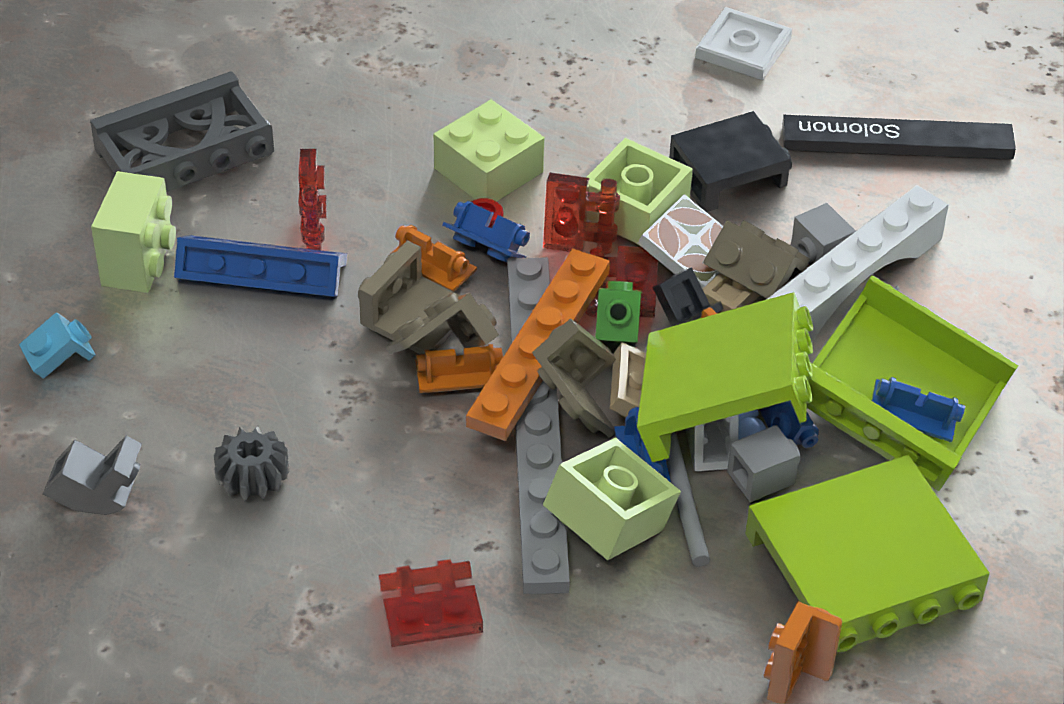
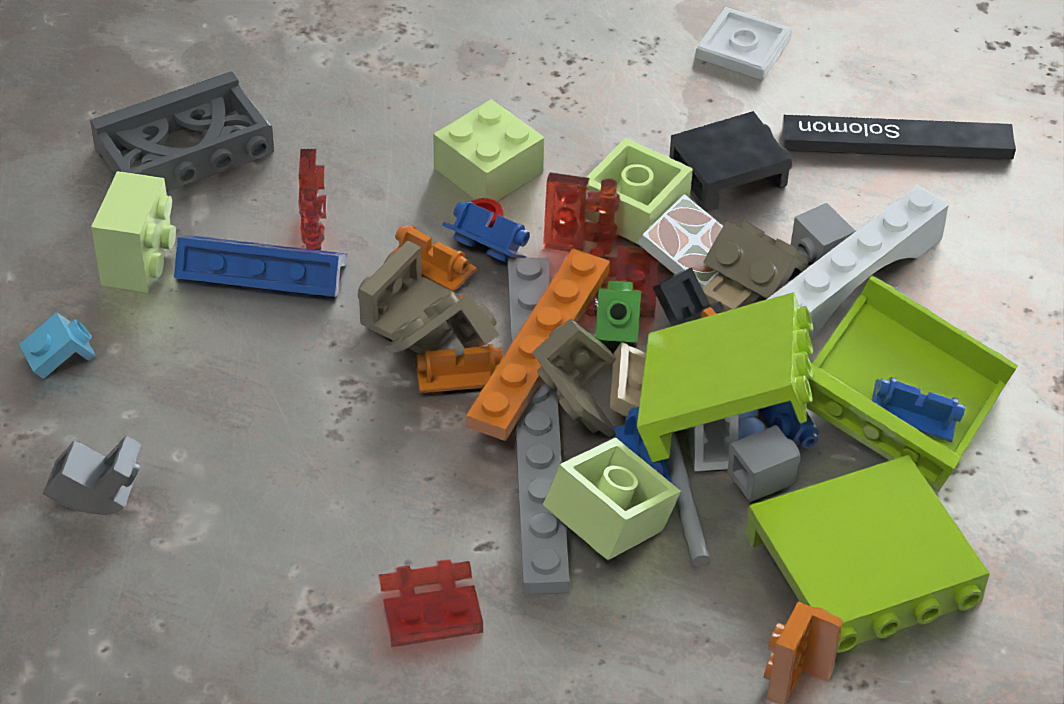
(251, 463): dark grey gear -> none

